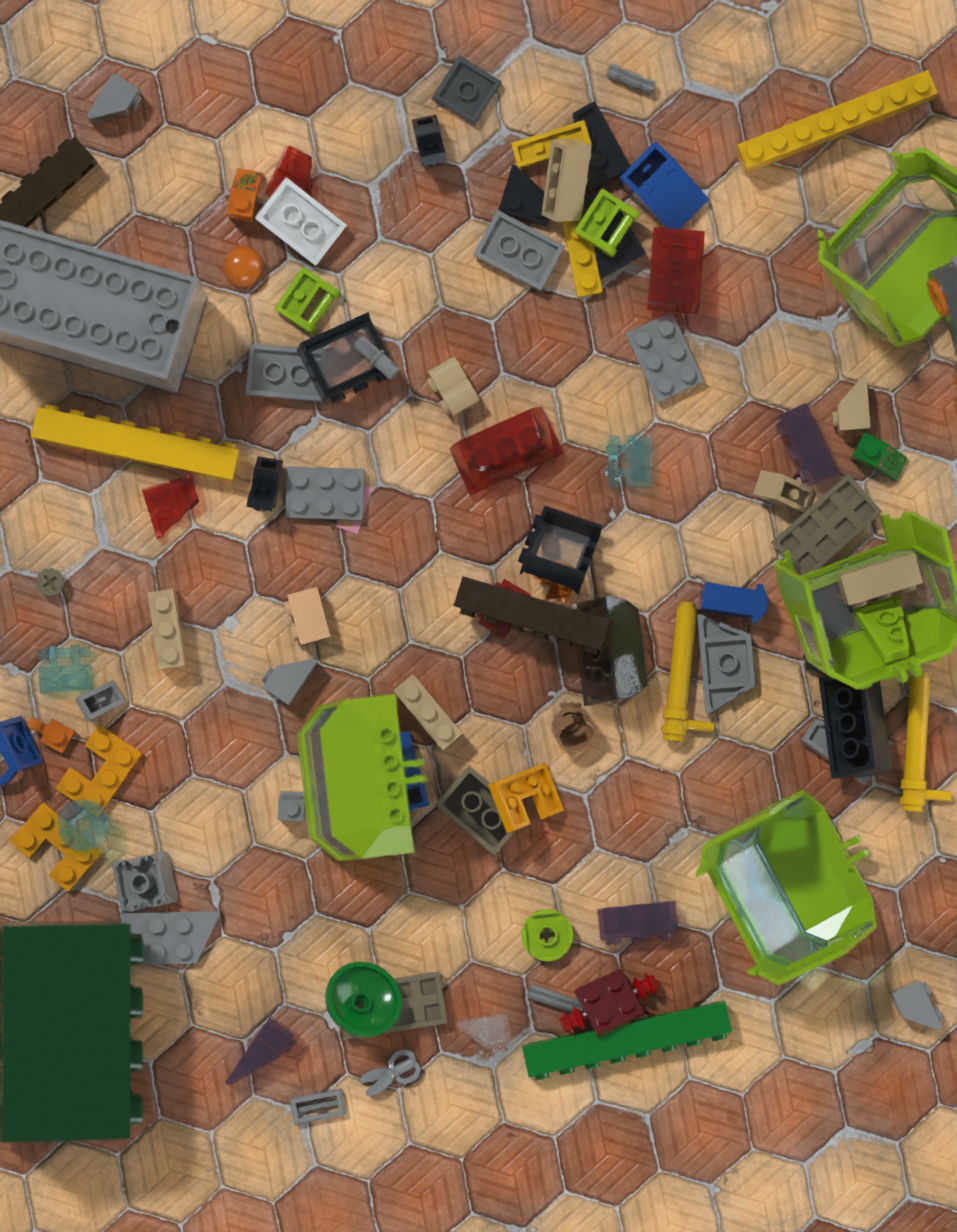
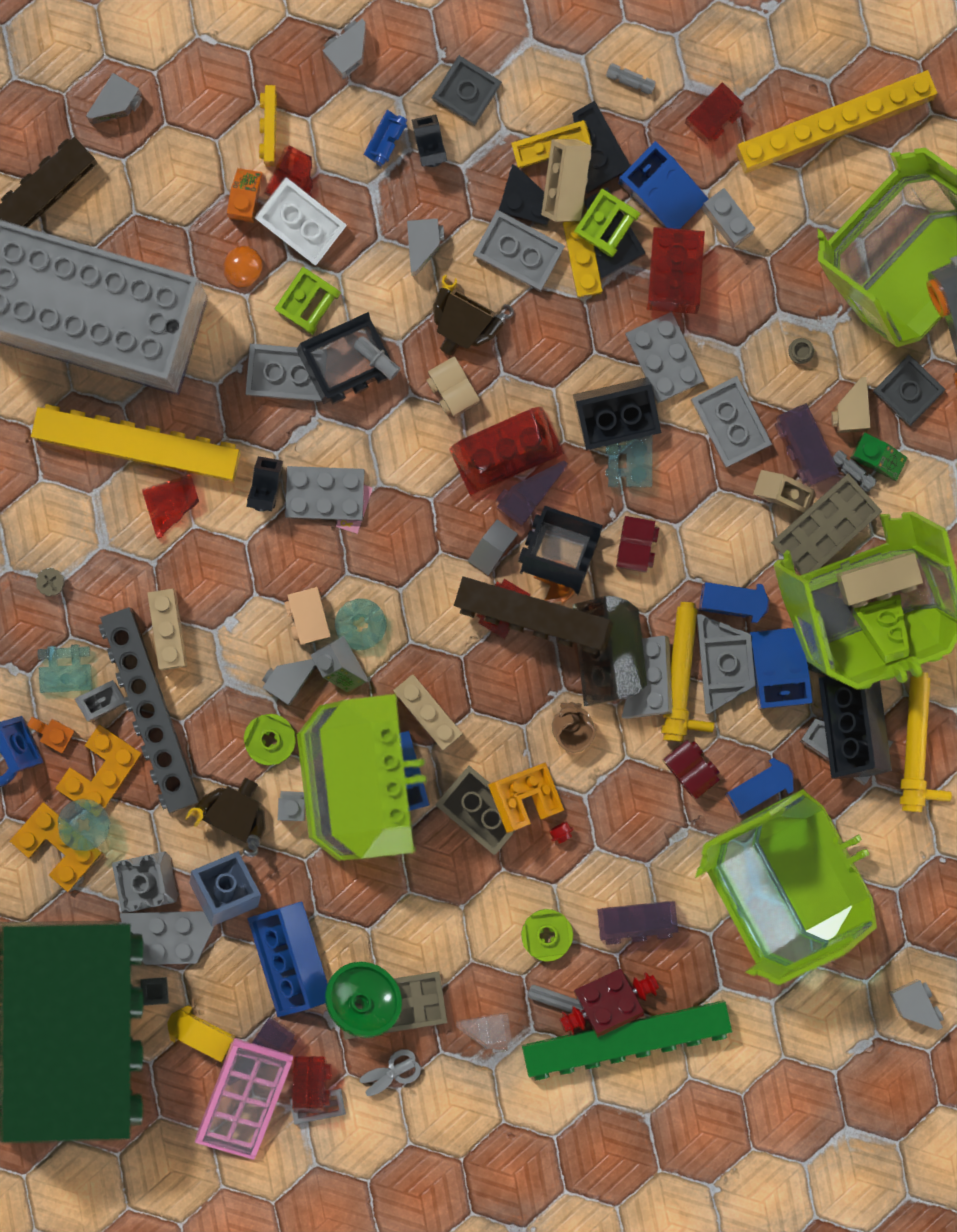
(125, 621): none -> dark grey brick
(155, 991): none -> pearl dark grey tile
(199, 1033): none -> yellow piece
(224, 888): none -> sand blue slope
(233, 813): none -> dark brown torso
(244, 1098): none -> clear piece
(263, 726): none -> lime plate
(268, 125): none -> yellow plate
(289, 959): none -> blue slope
(310, 1084): none -> clear red brick
(339, 665): none -> light grey slope
(347, 51): none -> light grey slope
(352, 612): none -> clear light blue plate
(383, 140): none -> blue hinge
(423, 242): none -> light grey slope
(464, 320): none -> dark brown torso
(492, 547): none -> light grey slope
(525, 496): none -> clear purple slope
(561, 832): none -> red plate
(617, 413): none -> black slope
(636, 544): none -> dark red brick
(657, 695): none -> light grey wing
(691, 769): none -> dark red brick
(715, 113): none -> clear red brick
(728, 218): none -> light grey brick
(731, 422): none -> light grey plate
(761, 787): none -> blue piece
(780, 669): none -> blue slope
(801, 350): none -> dark tan plate
(854, 470): none -> light grey axle
(909, 390): none -> dark grey tile

